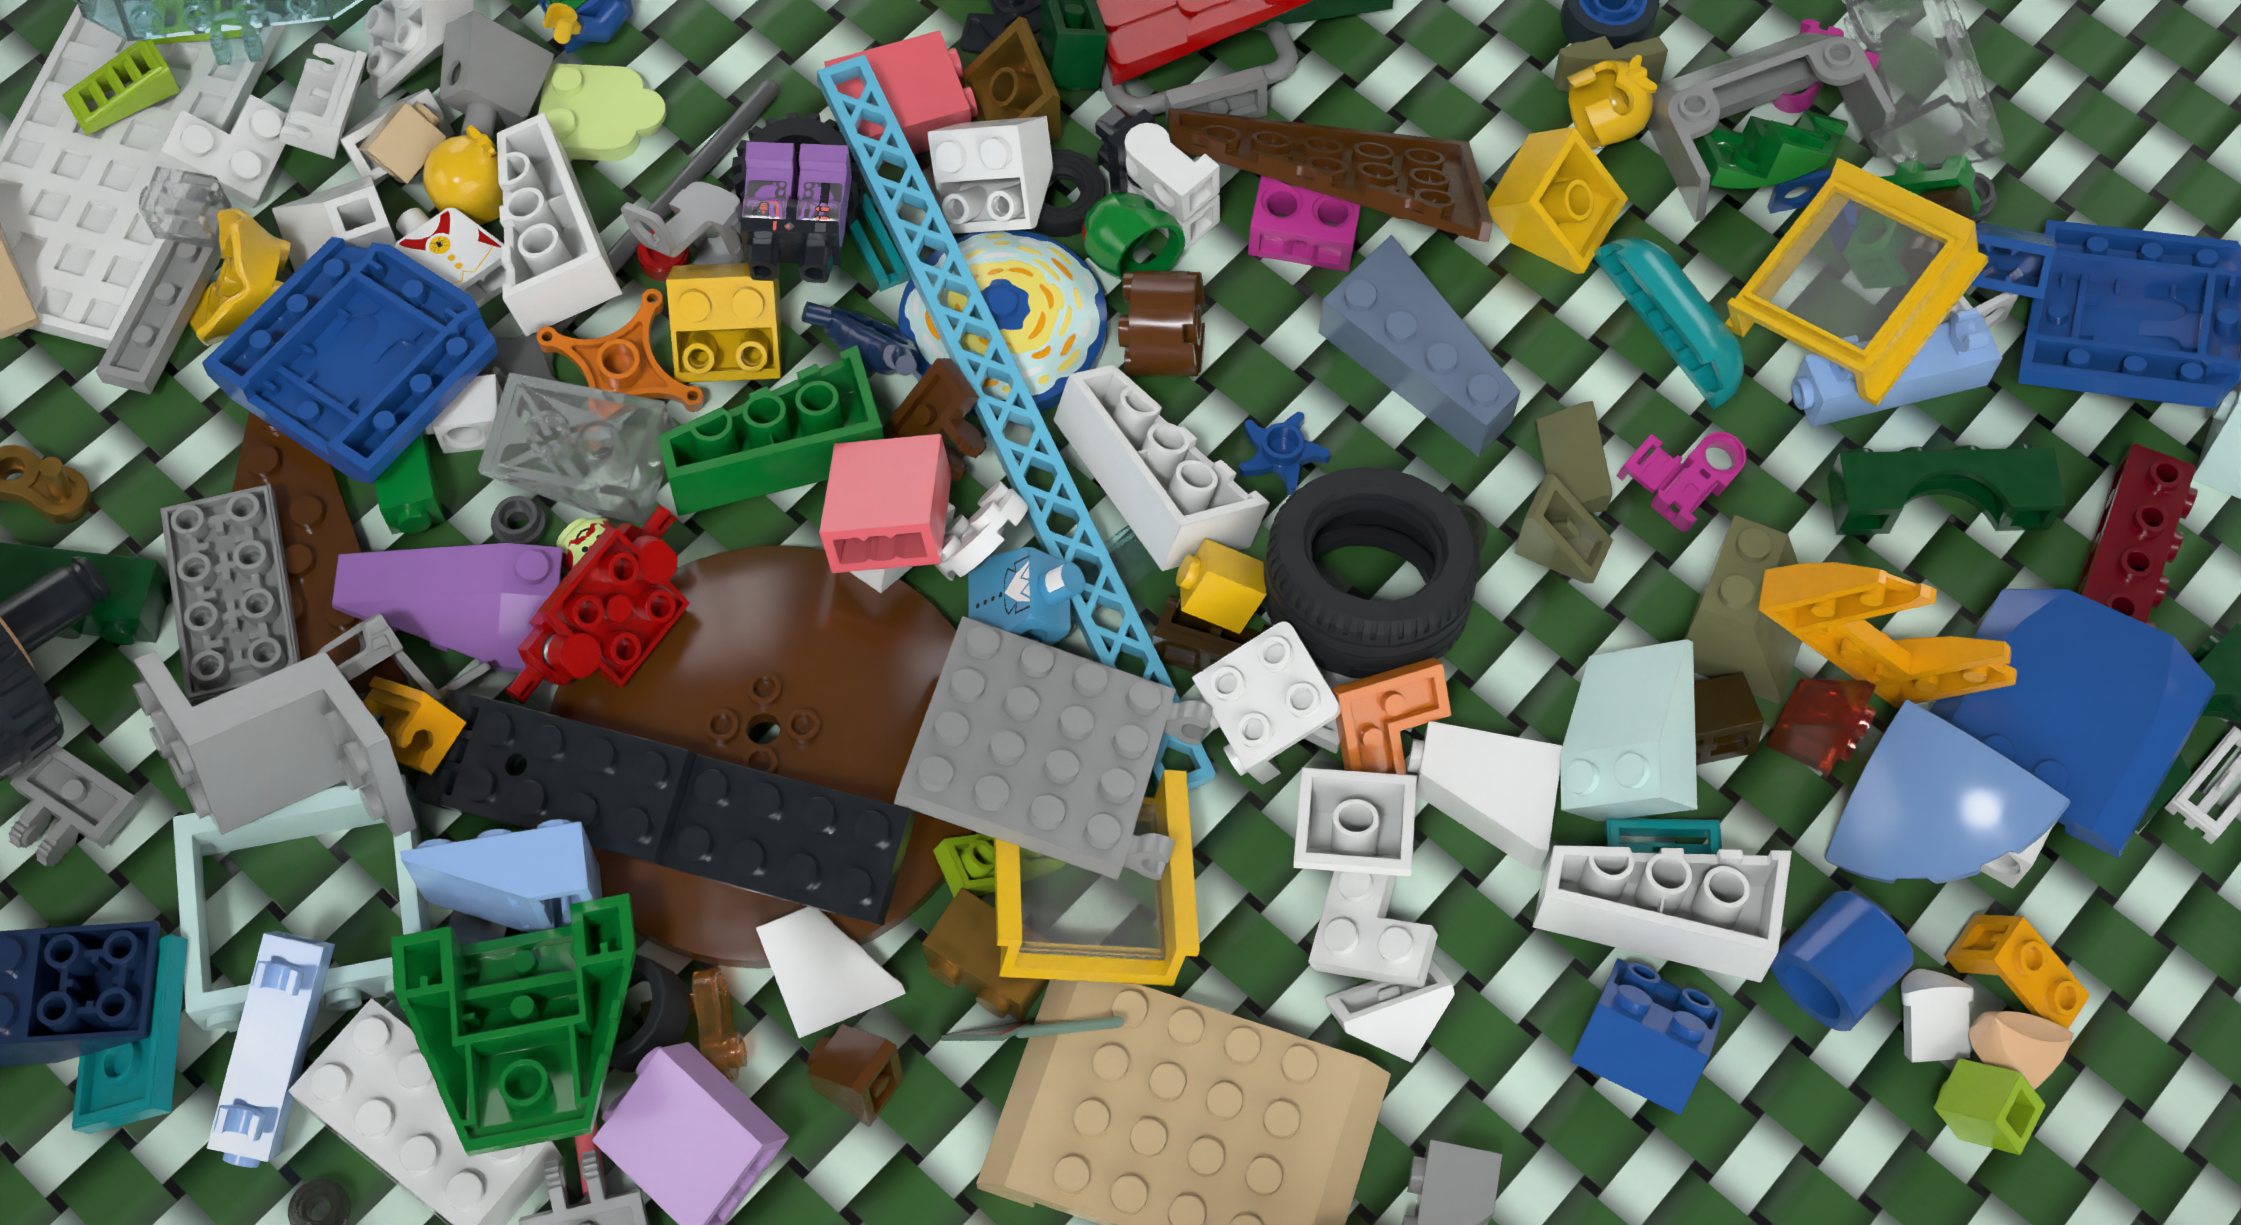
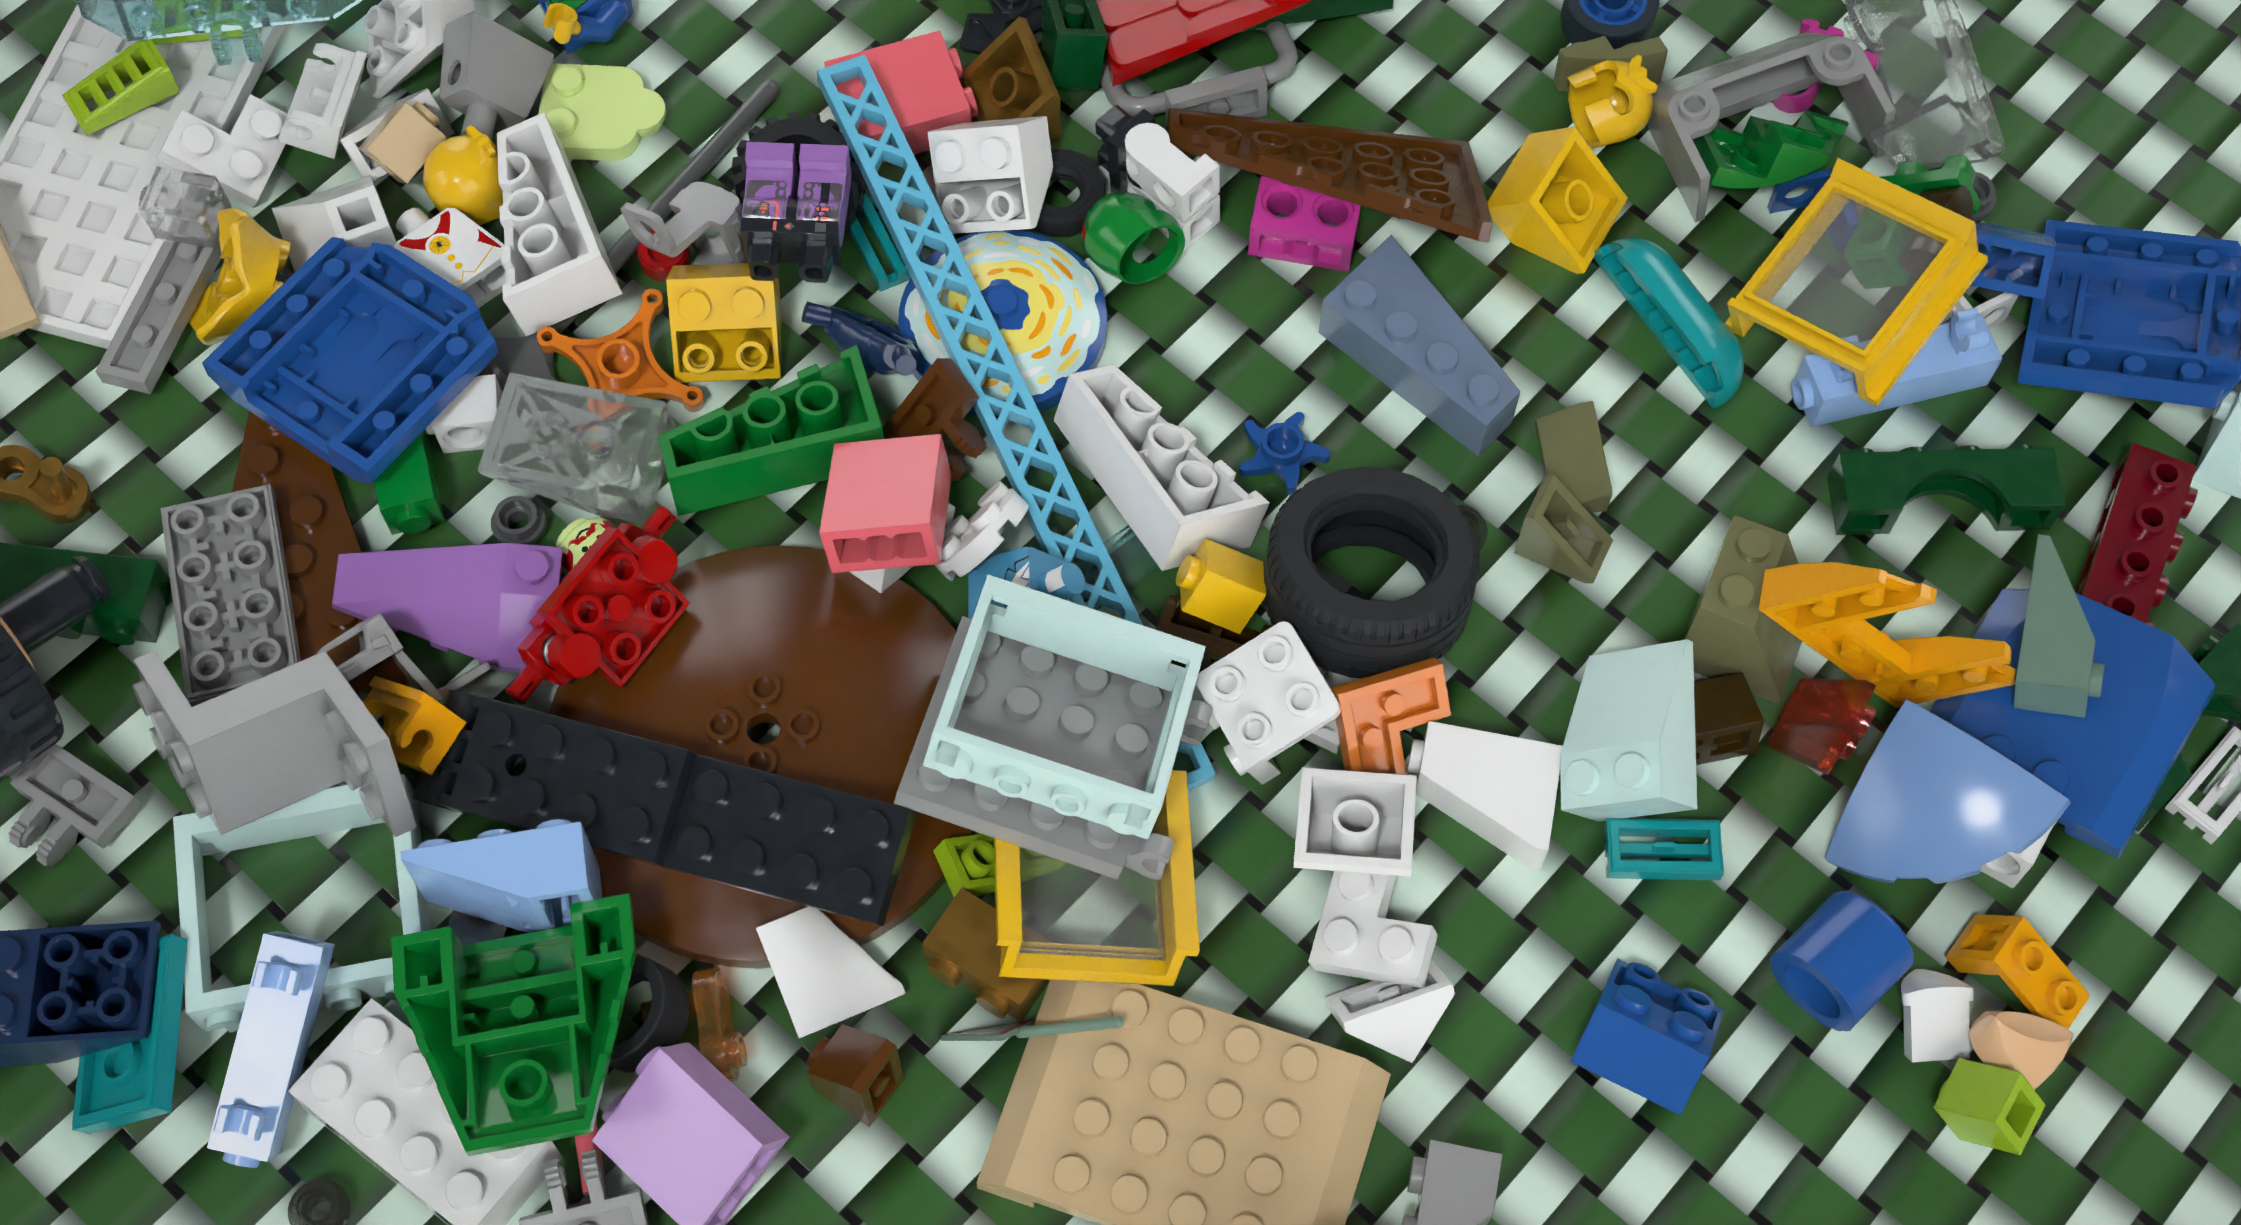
(1091, 639): none -> light aqua window
(1163, 324): reddish brown brick -> none
(1670, 905): white wedge -> none
(1685, 483): dark pink piece -> none
(2057, 643): none -> sand green slope

